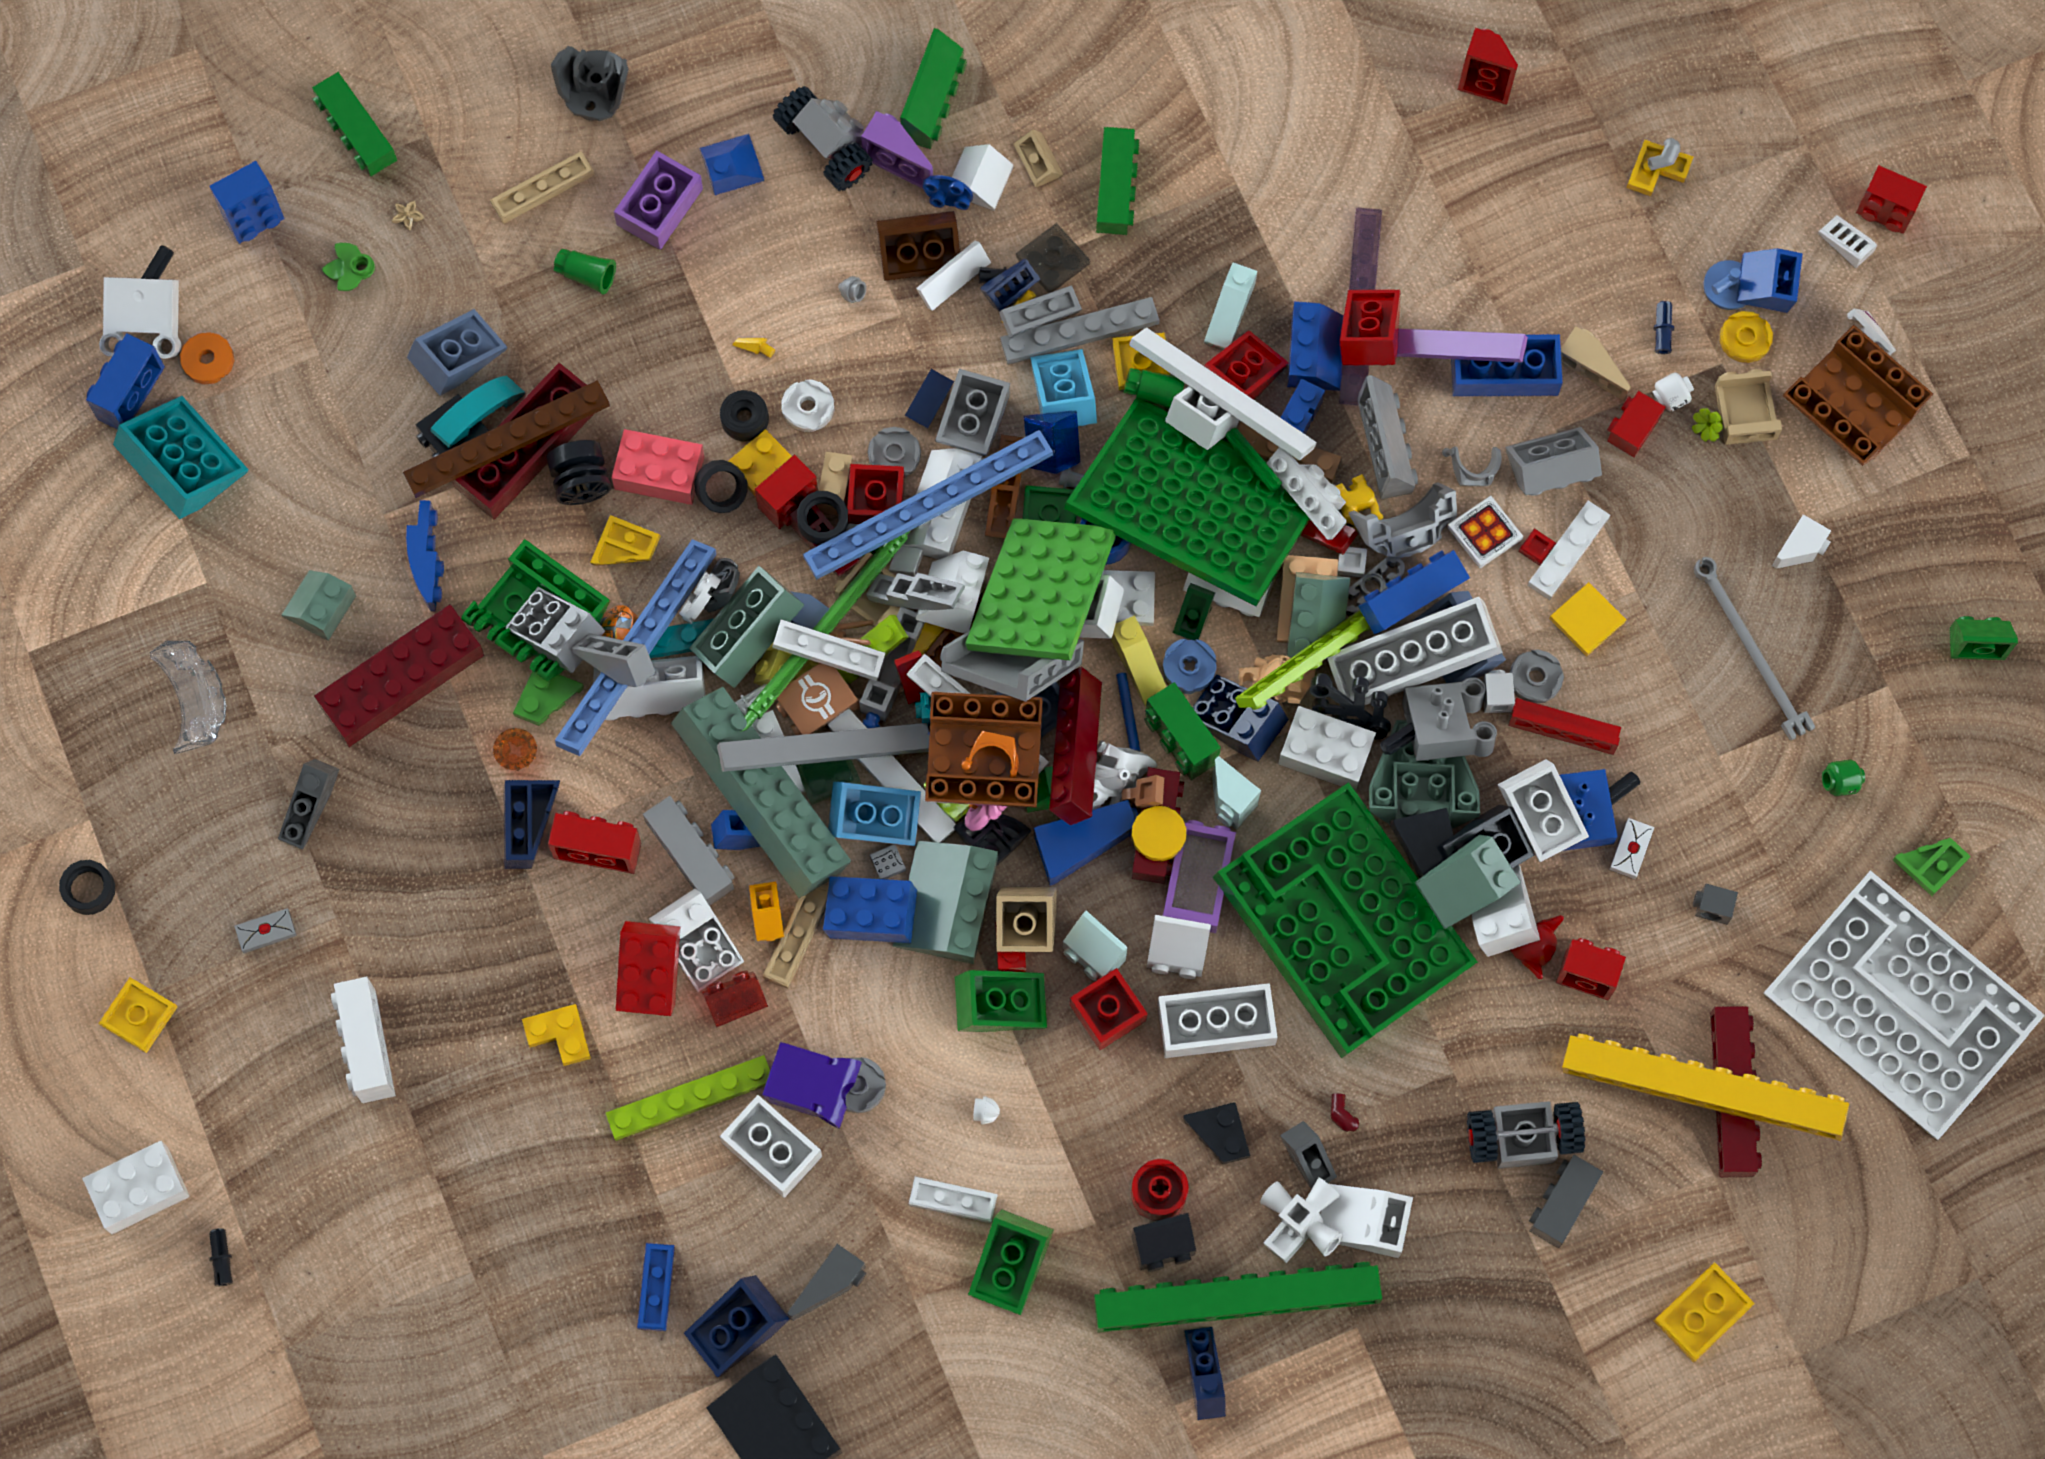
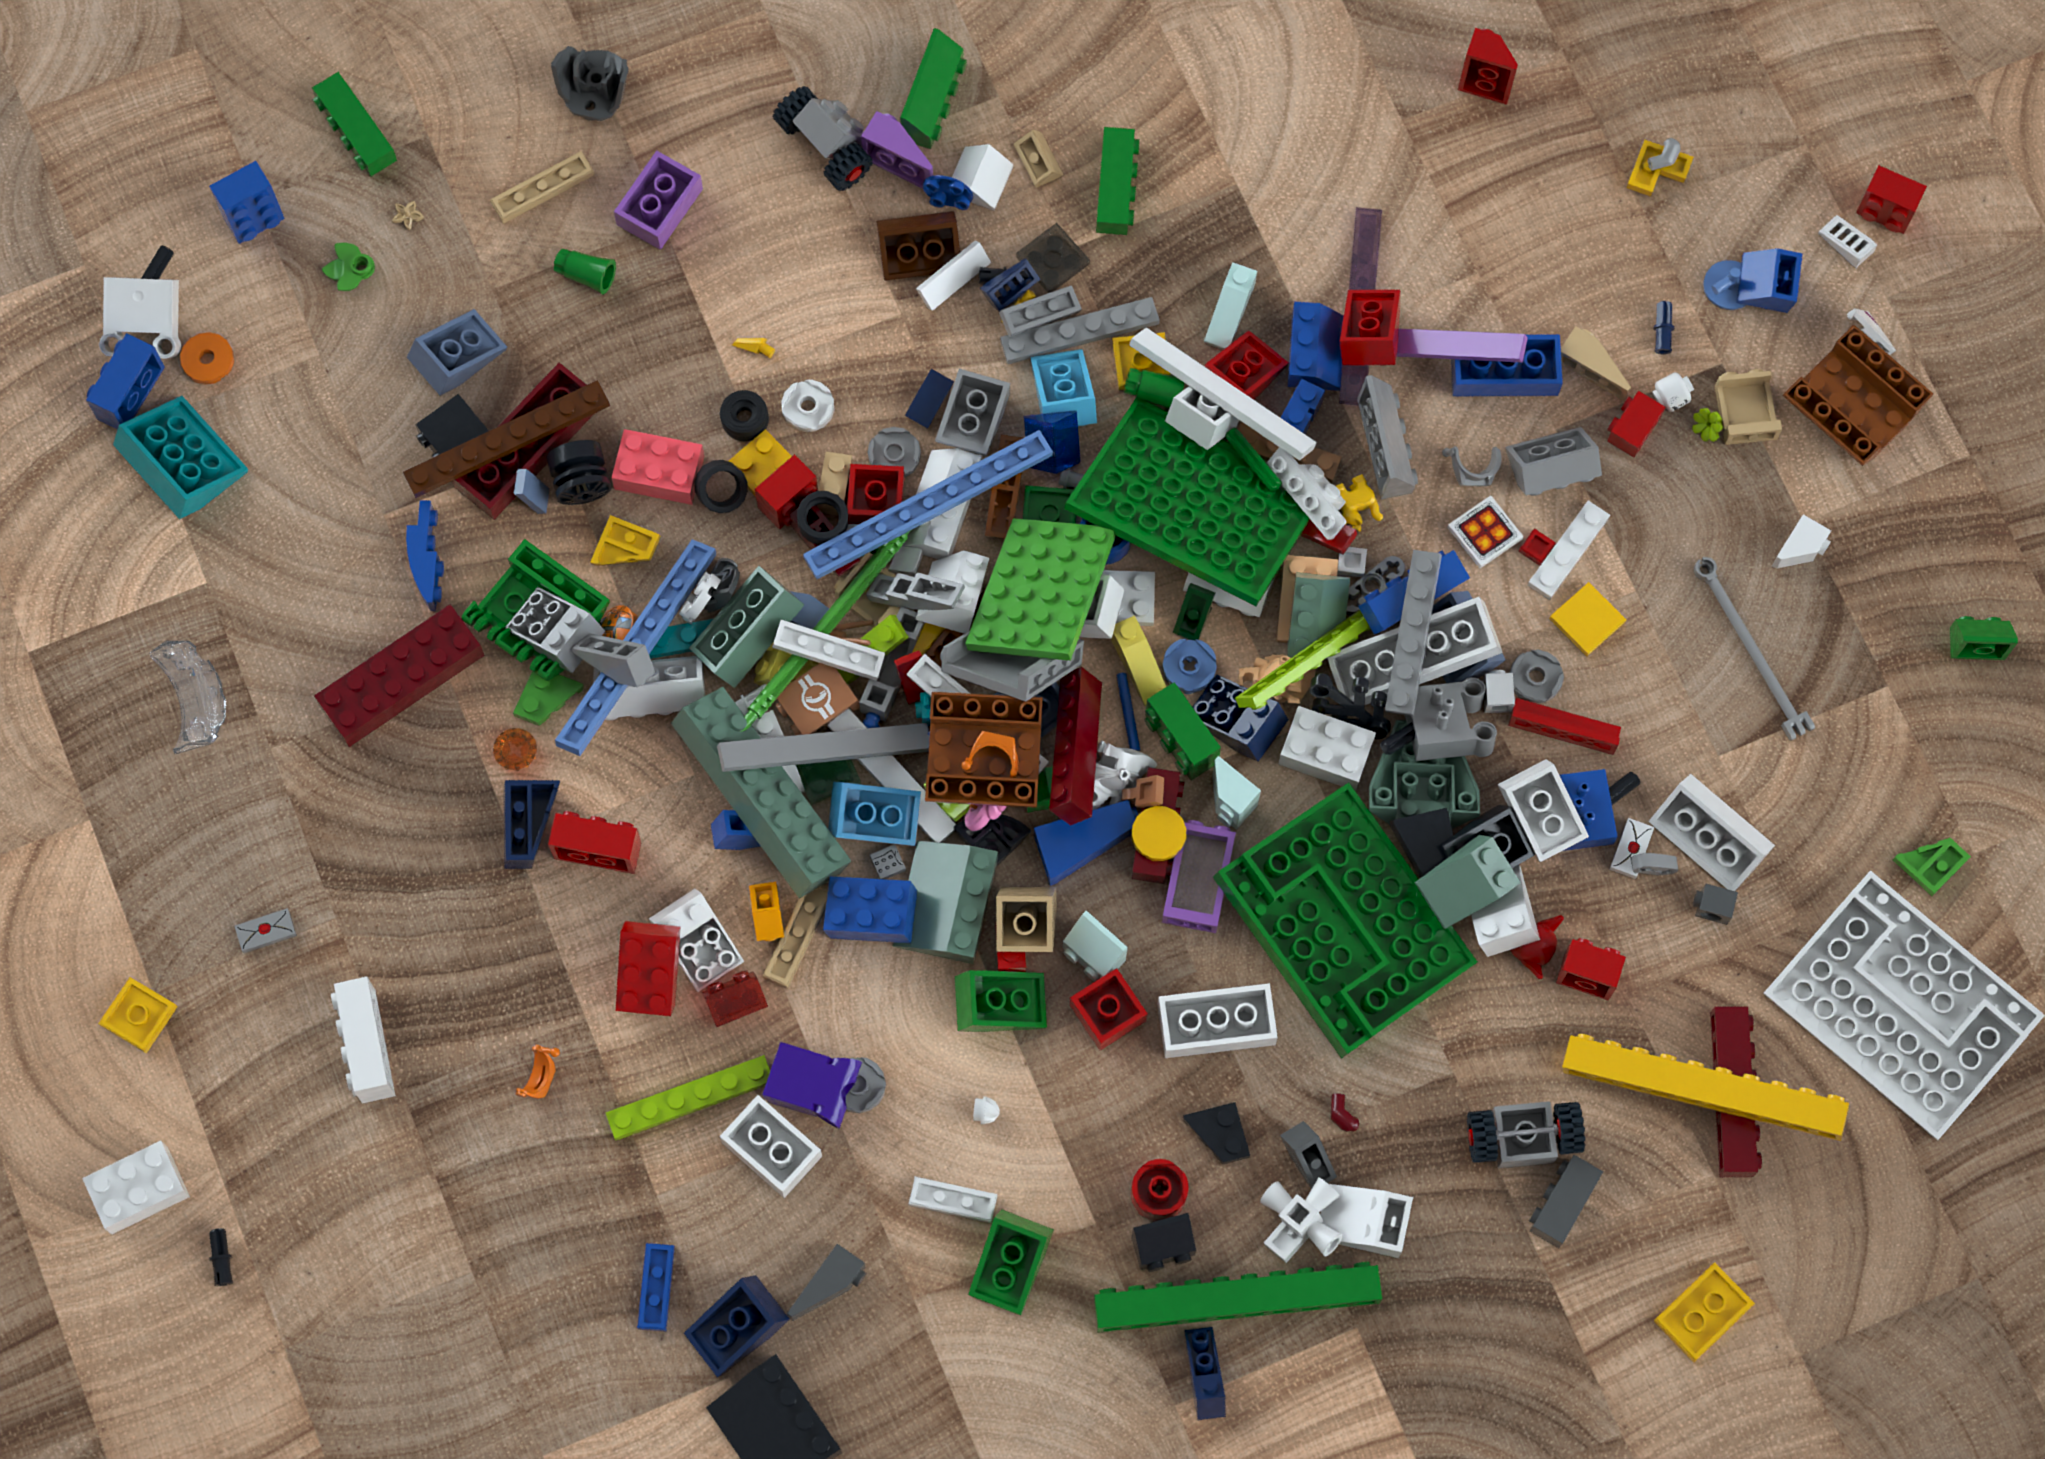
(72, 873): black tyre -> none
(308, 802): dark grey slope -> none
(320, 603): sand green slope -> none
(474, 407): teal slope -> none
(531, 491): none -> sand blue tile
(536, 1085): none -> orange helmet
(559, 1025): yellow plate -> none
(688, 850): light grey brick -> none
(731, 164): blue slope -> none
(852, 289): light grey plate -> none
(1178, 947): white slope -> none
(1412, 530): light grey windscreen -> none
(1413, 632): none -> light grey plate
(1654, 864): none -> light grey beam
(1711, 833): none -> white slope
(1746, 337): yellow tile -> none
(1843, 778): green head -> none

